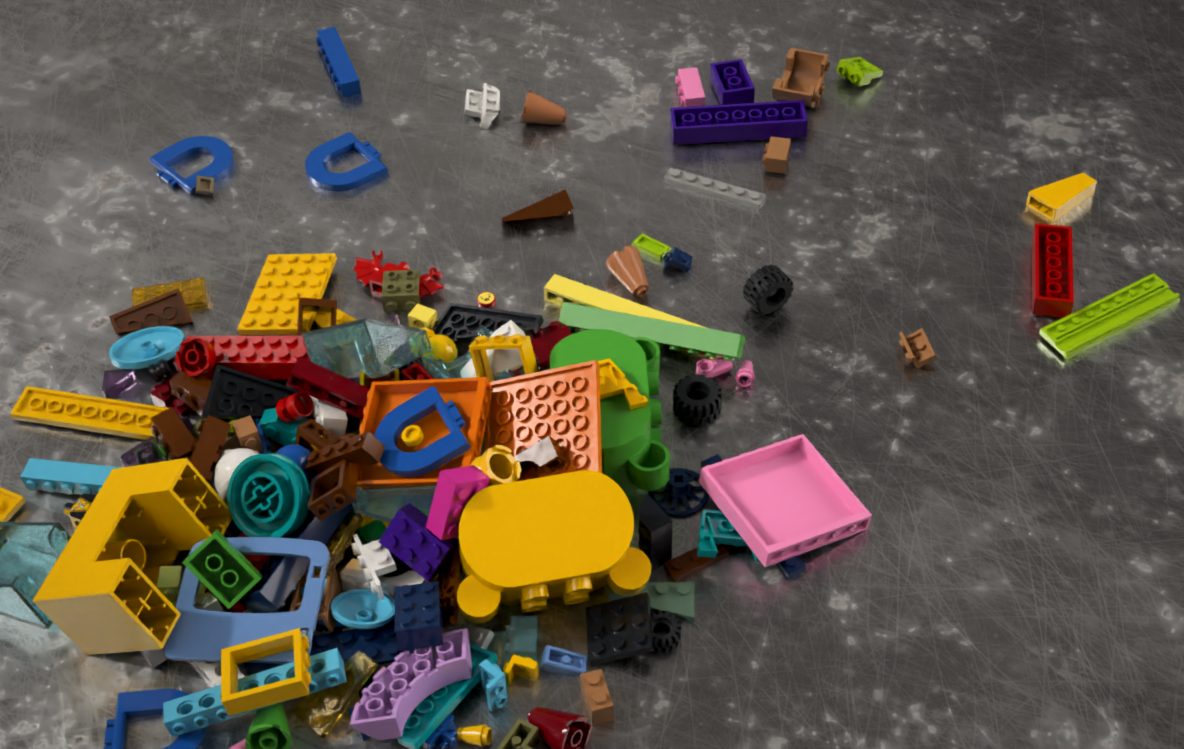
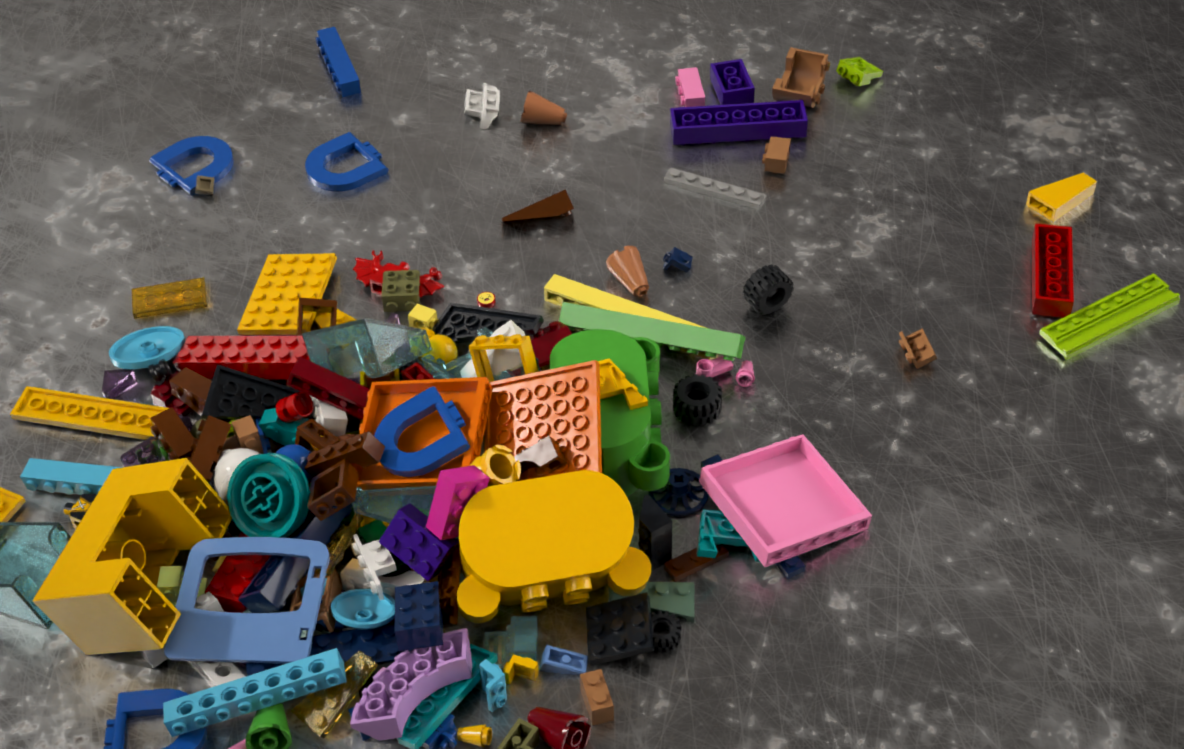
(161, 311): reddish brown wing -> none
(195, 357): red cylinder -> none
(222, 569): bright green brick -> none
(272, 693): yellow window -> none
(412, 435): yellow tile -> none
(481, 637): light grey plate -> none
(651, 247): lime tile -> none

